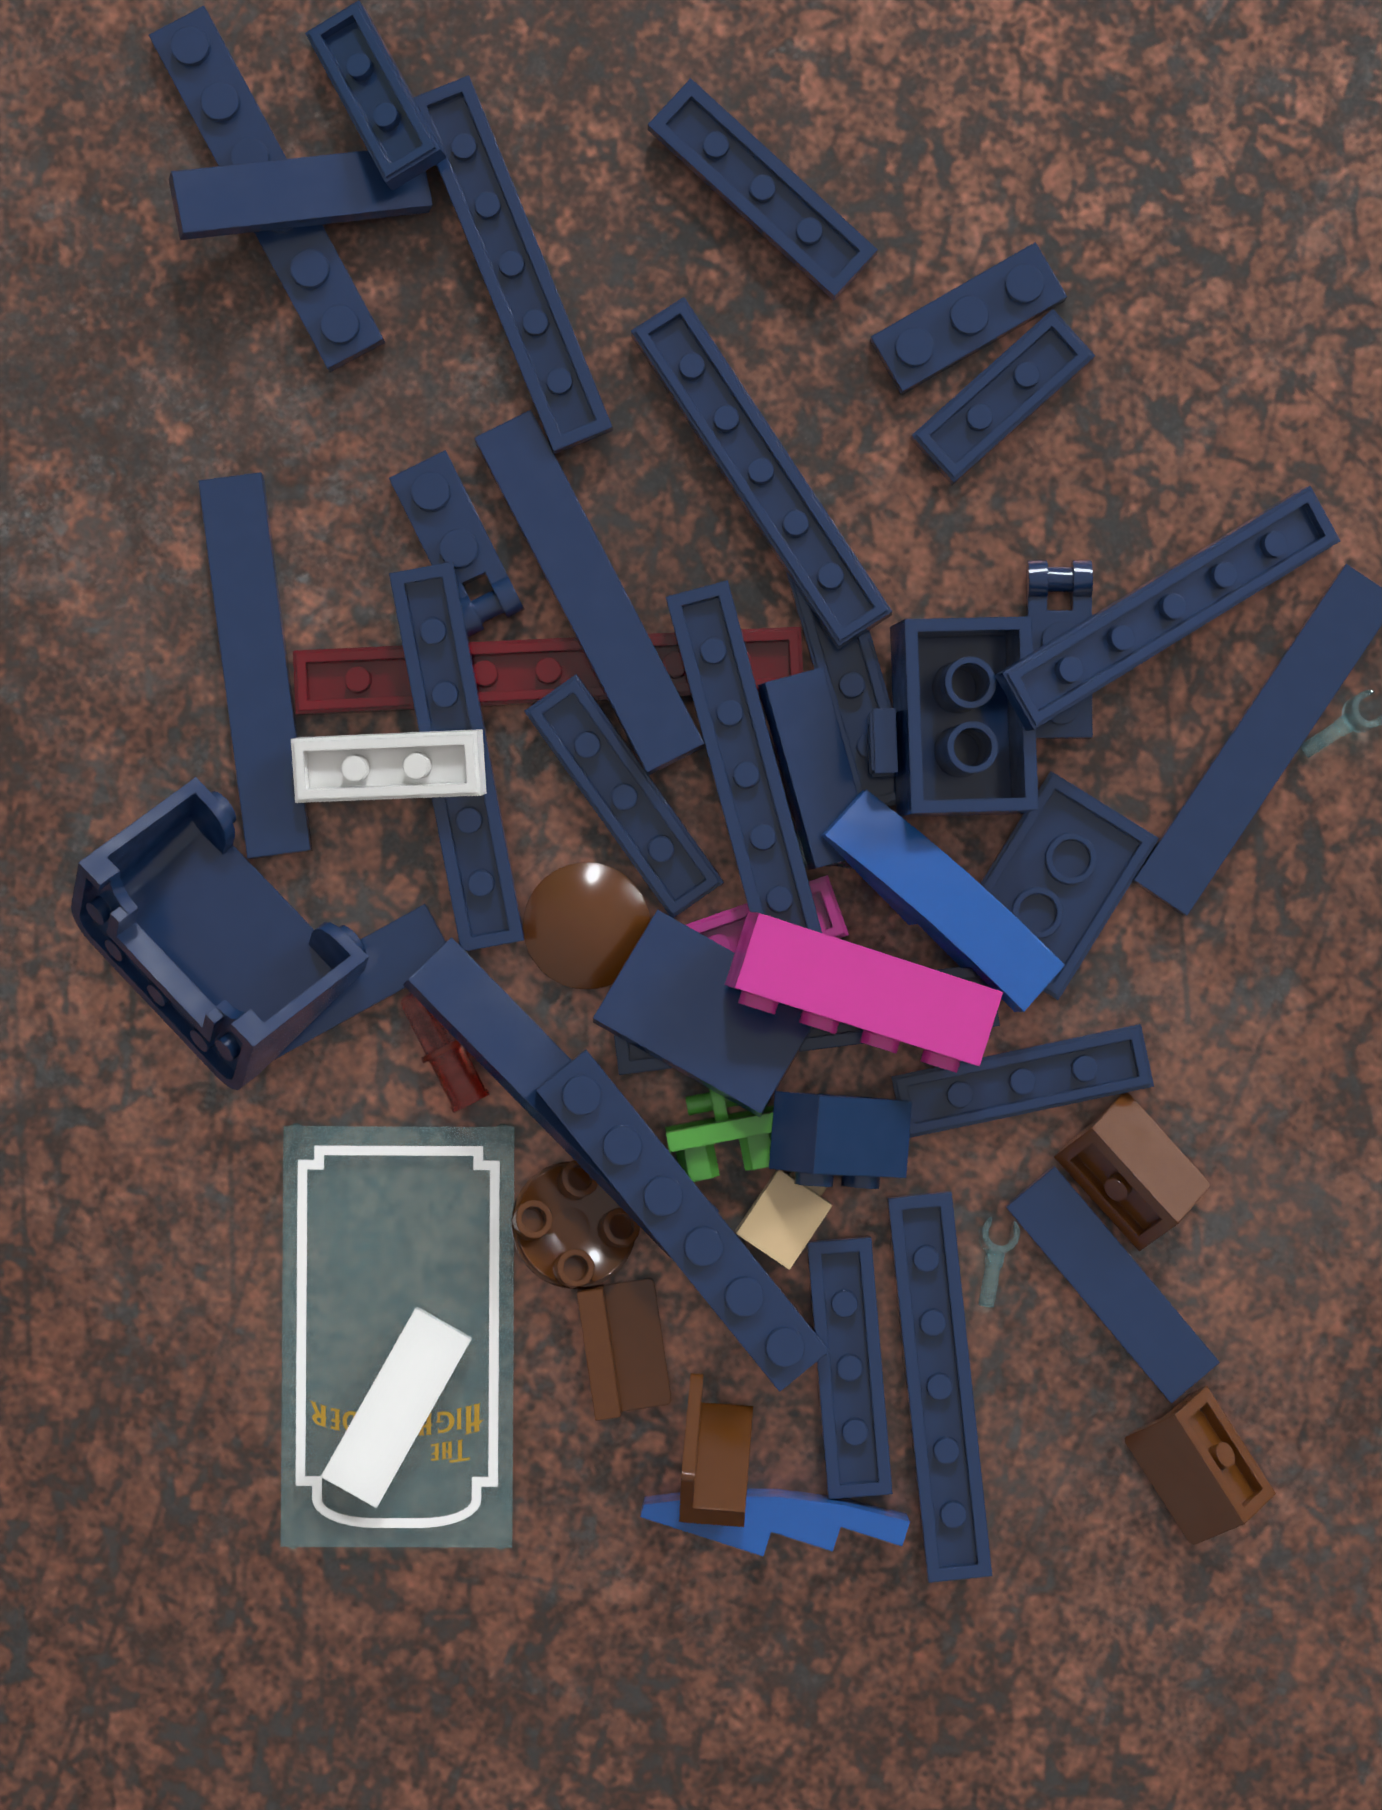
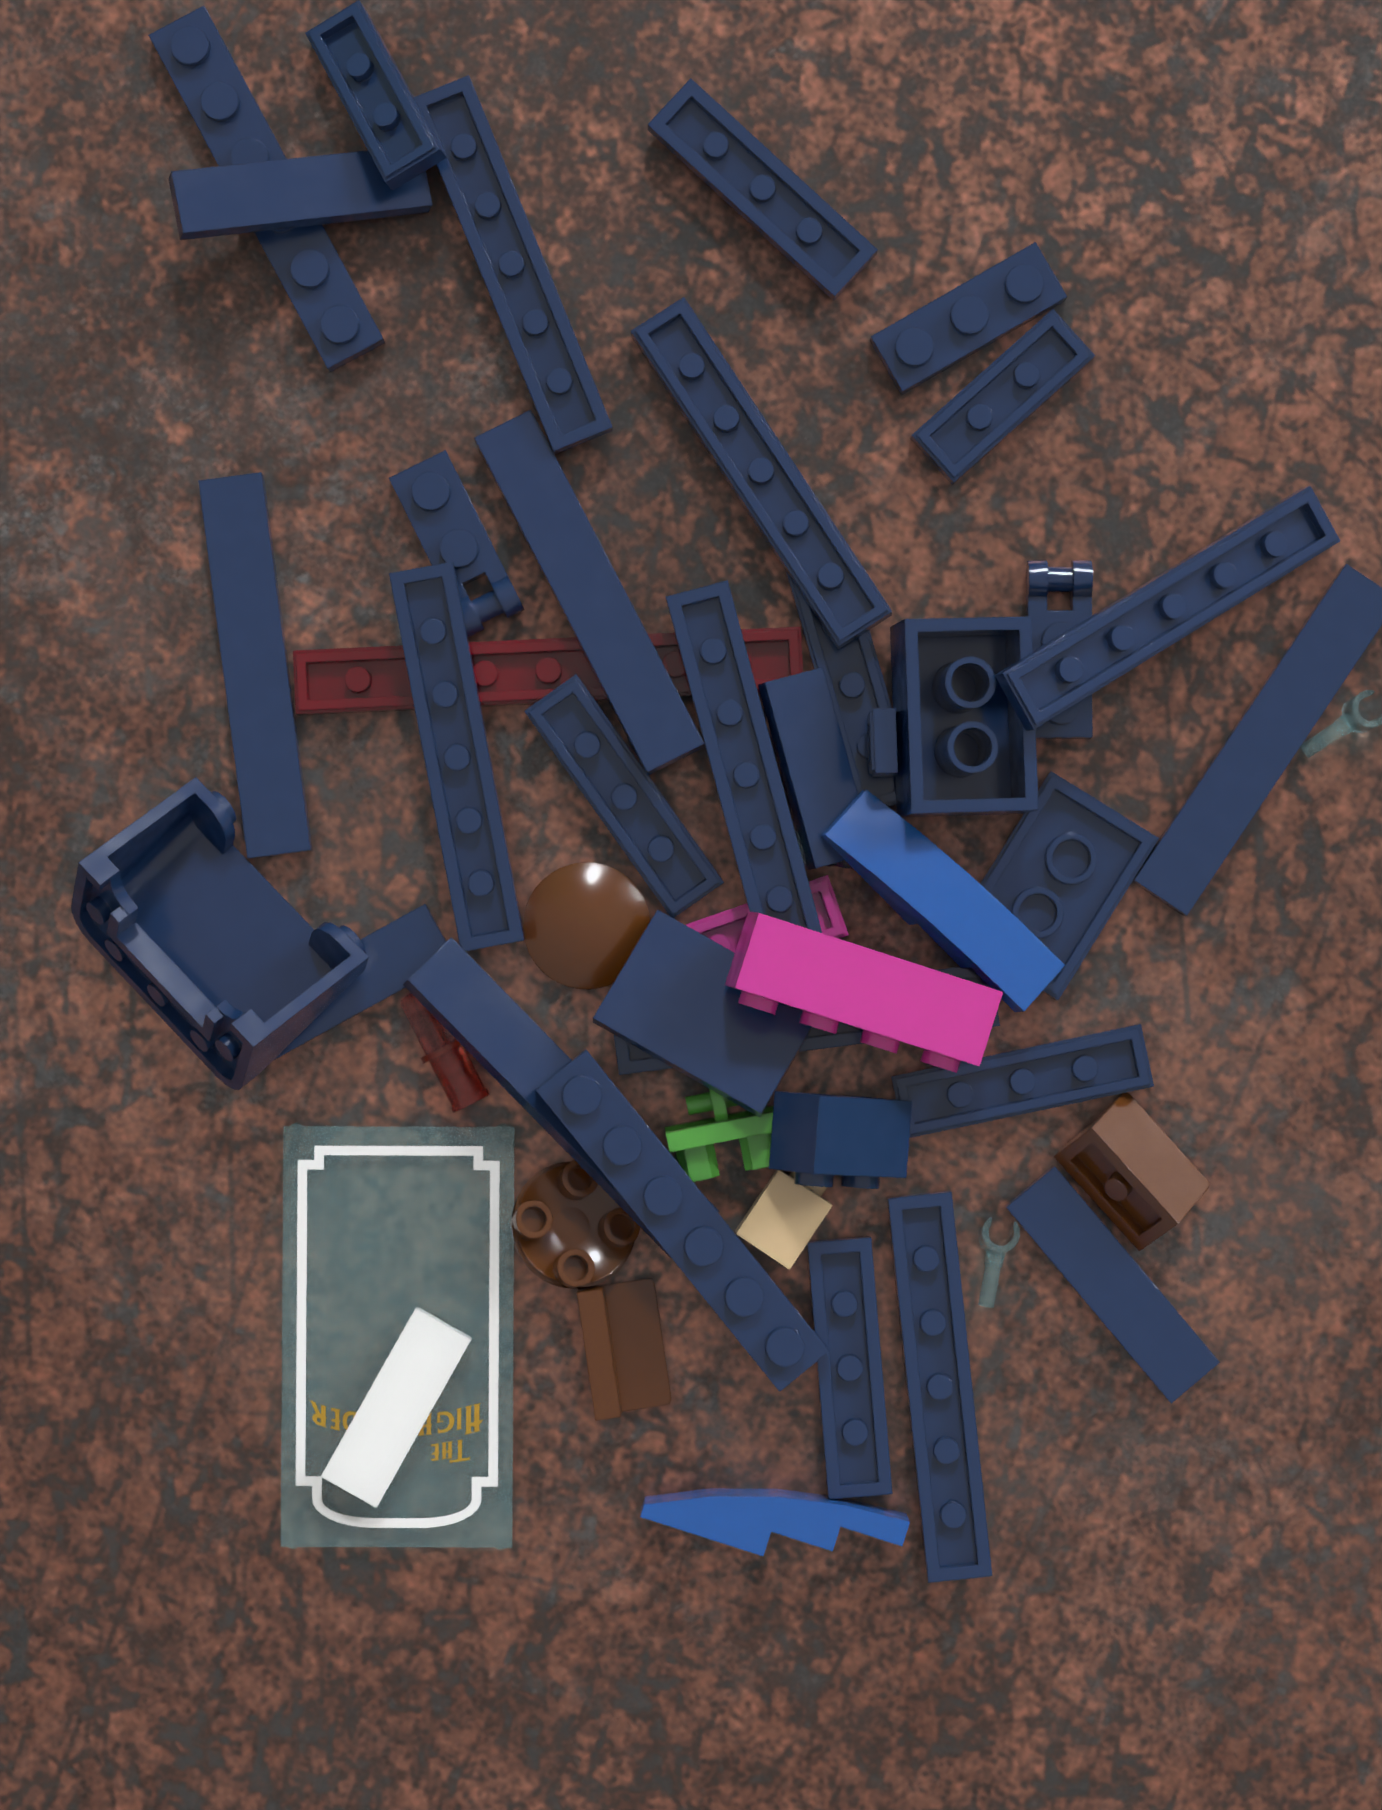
(388, 766): white tile -> none
(714, 1460): reddish brown panel -> none
(1200, 1467): reddish brown panel -> none

